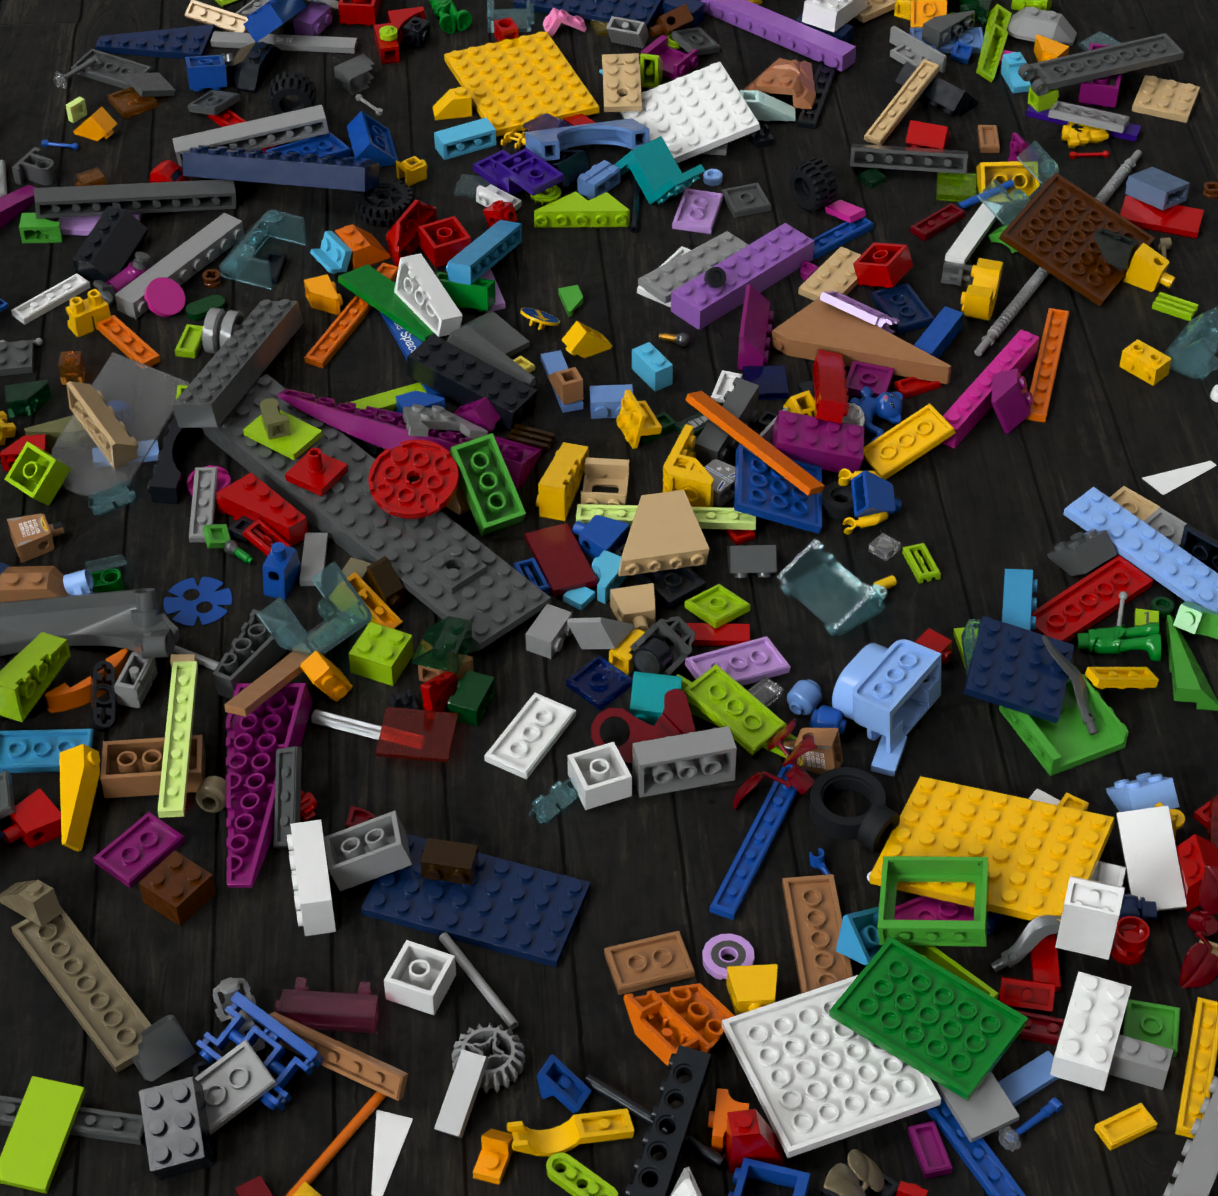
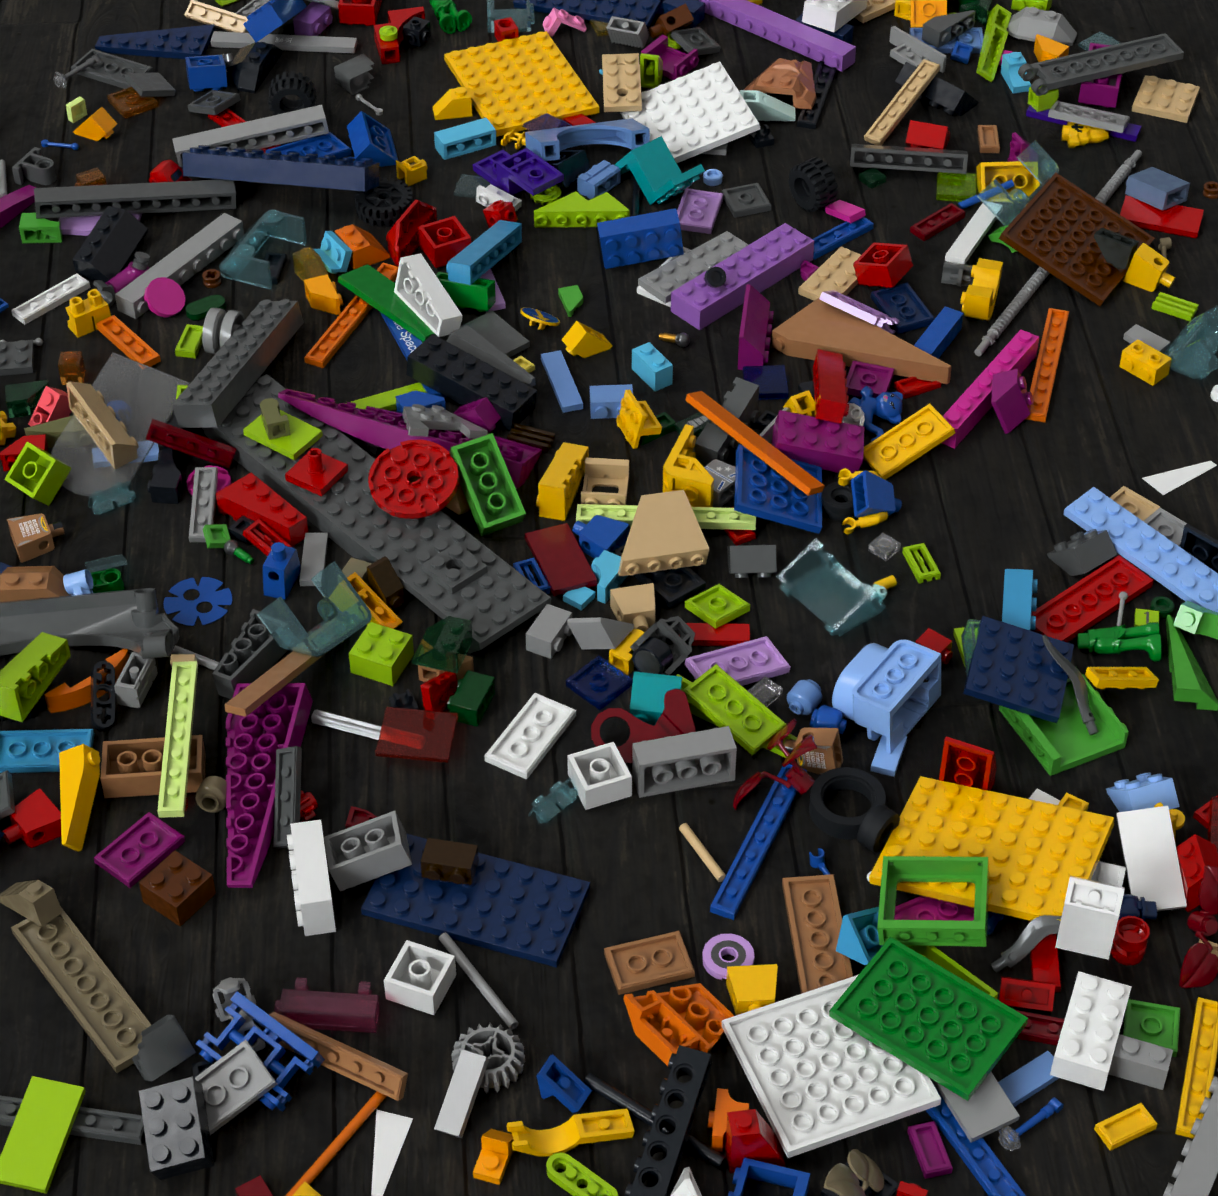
(51, 406): none -> coral slope
(190, 443): none -> dark red tile
(308, 264): none -> clear yellow slope
(326, 676): light orange brick -> none
(567, 385): medium nougat slope -> none
(640, 238): none -> blue brick
(702, 852): none -> tan bar
(724, 384): white tile -> none
(967, 765): none -> red slope
(1073, 155): red hinge -> none
(1147, 337): none -> light grey tile

